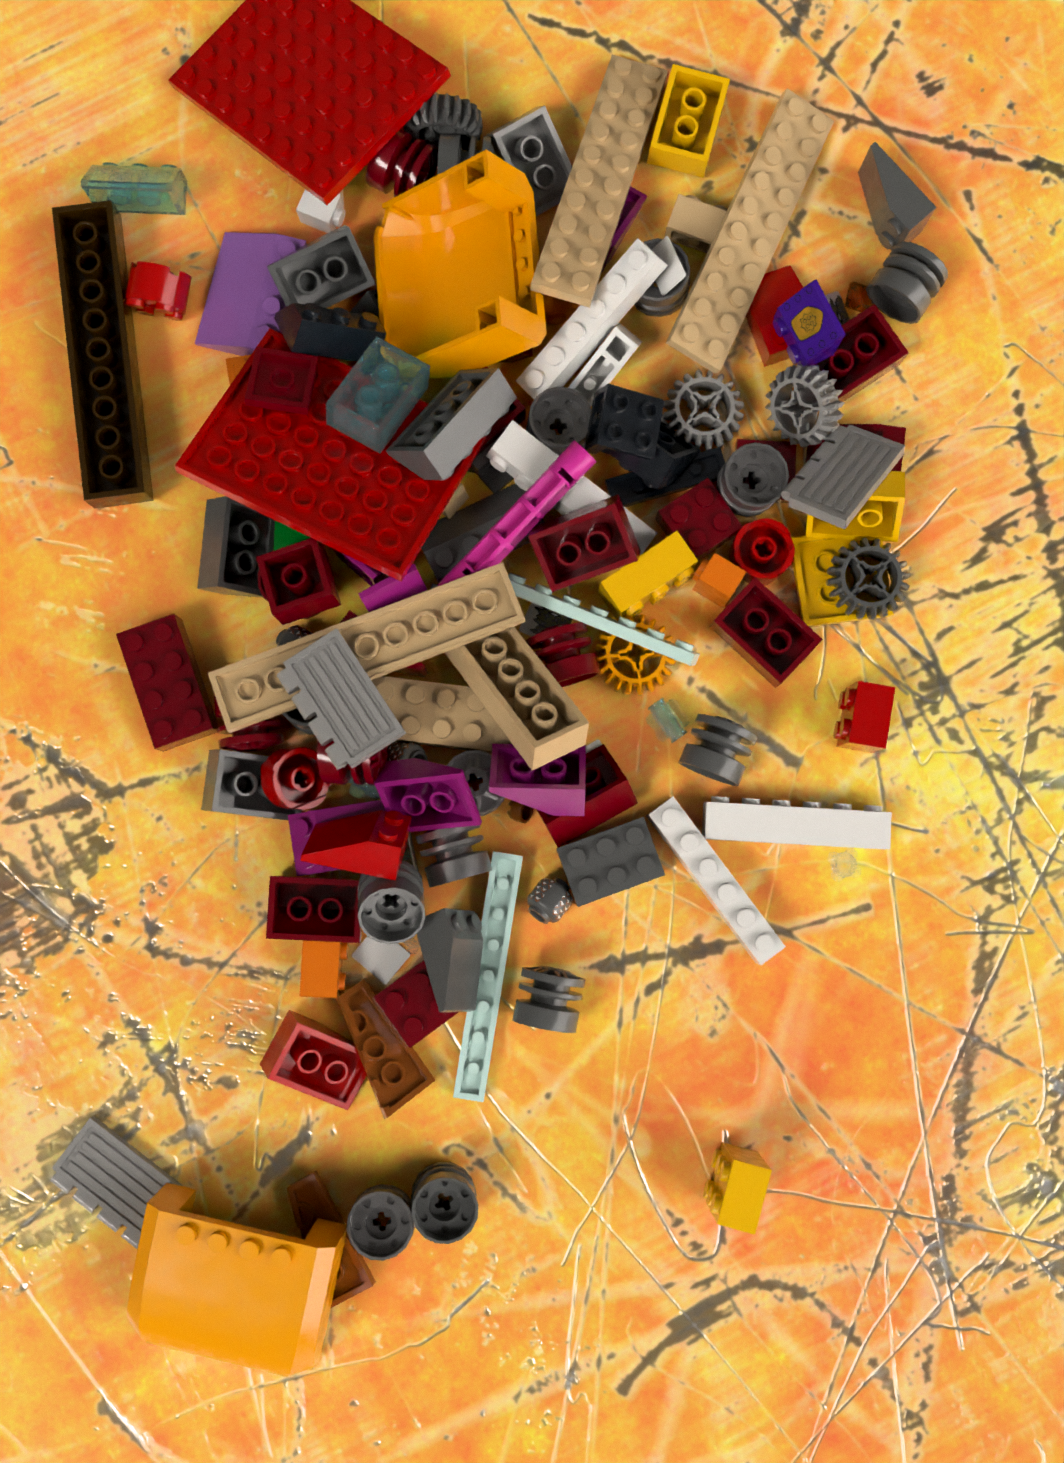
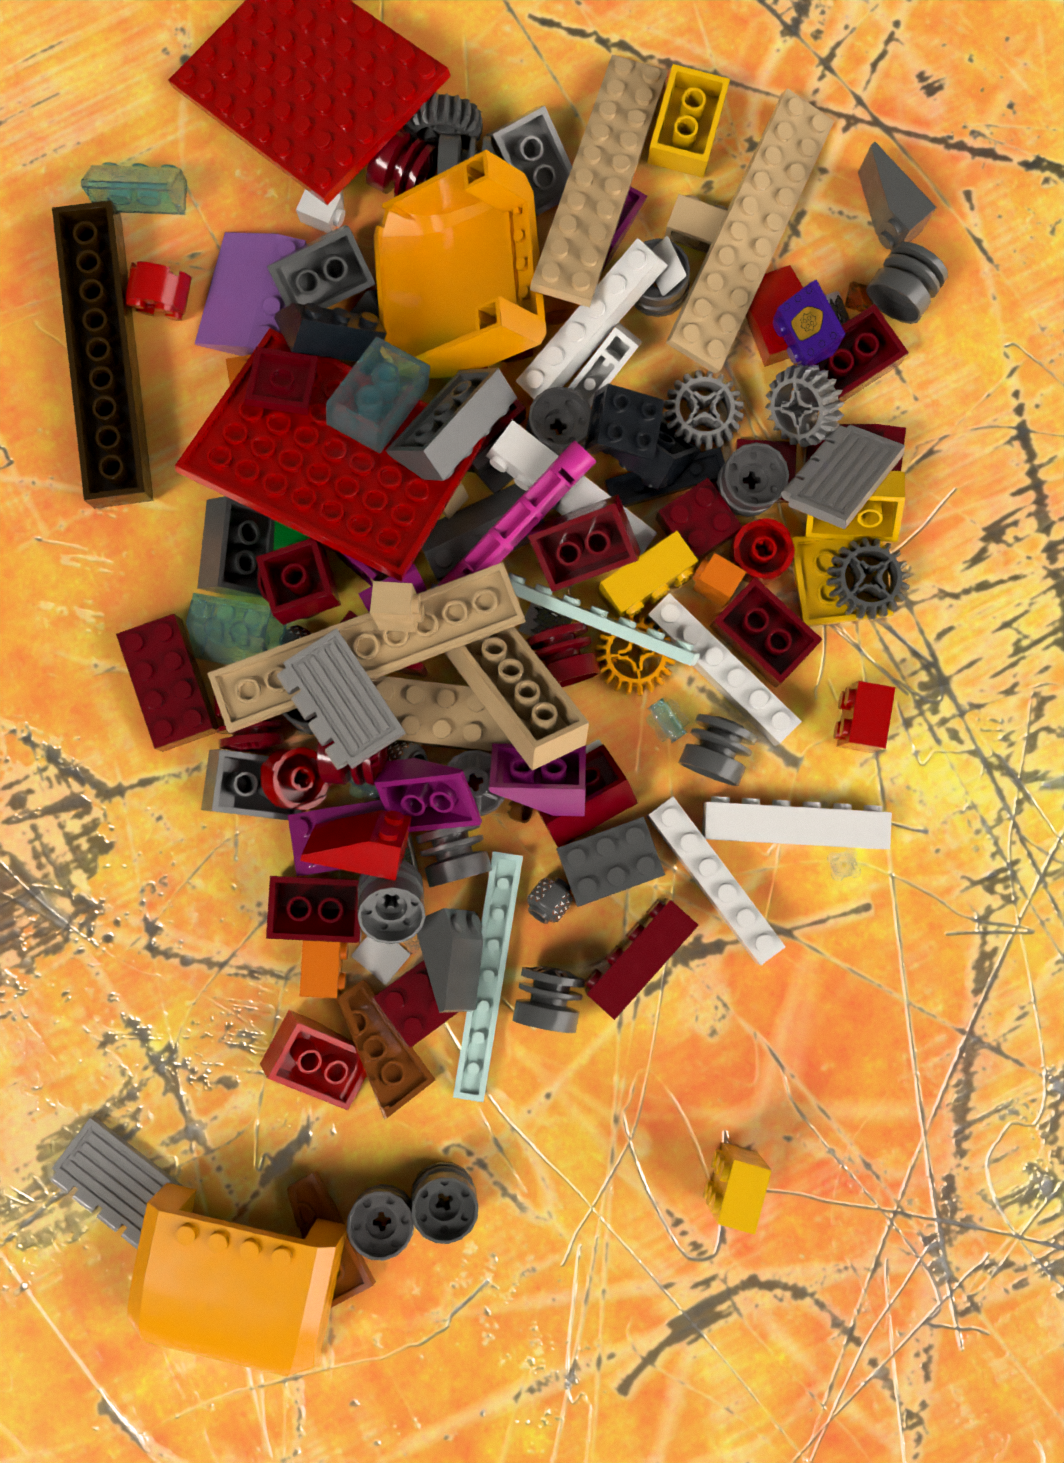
(231, 629): none -> clear light blue slope
(396, 606): none -> tan brick
(640, 957): none -> dark red brick
(726, 672): none -> white brick

